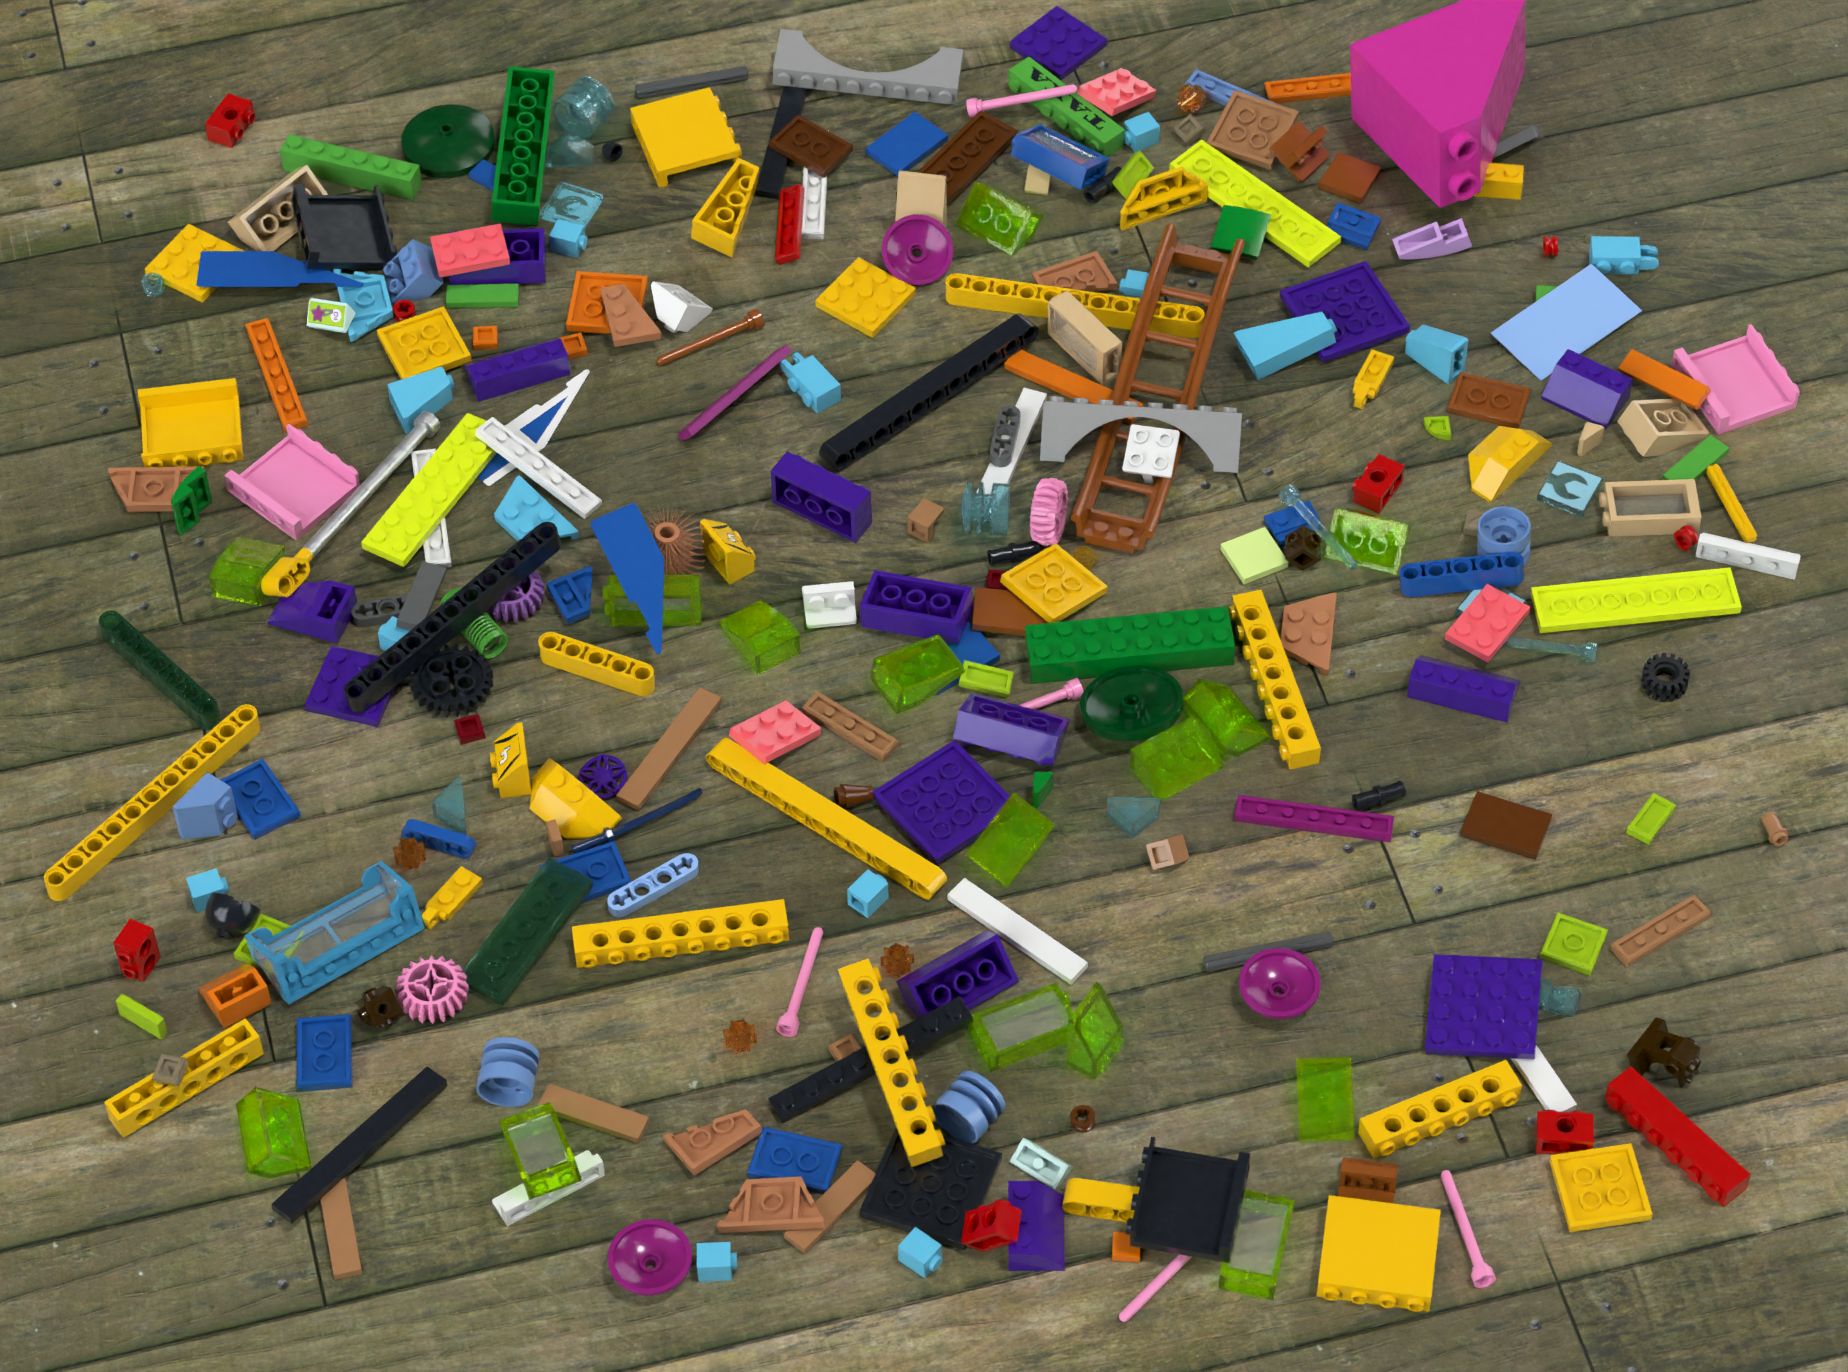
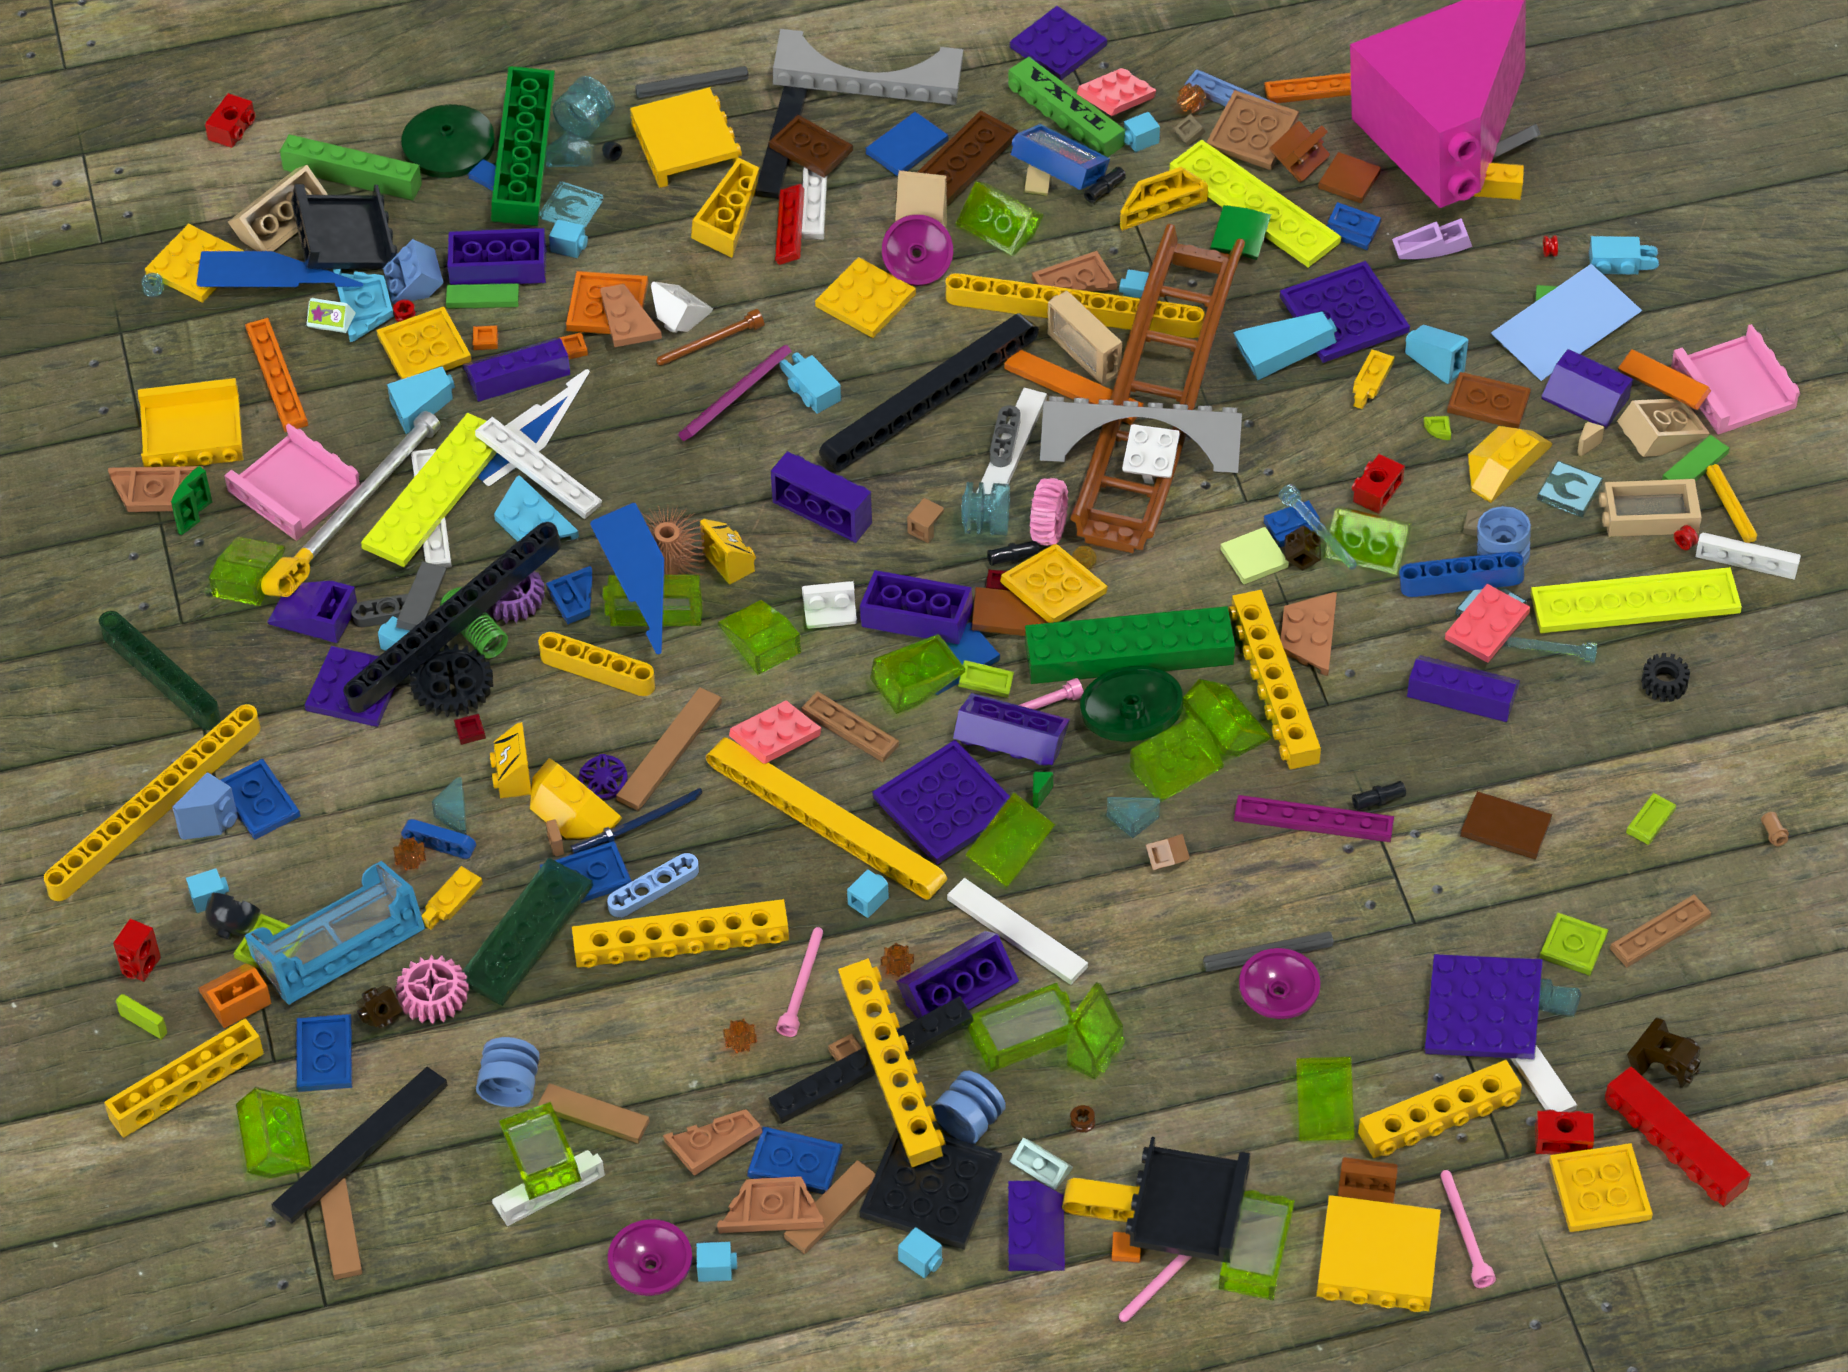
(170, 1070): dark tan tile -> none
(470, 250): coral plate -> none
(852, 795): reddish brown cone -> none
(975, 105): bright pink piece -> none
(991, 1226): red brick -> none
(1134, 170): lime tile -> none

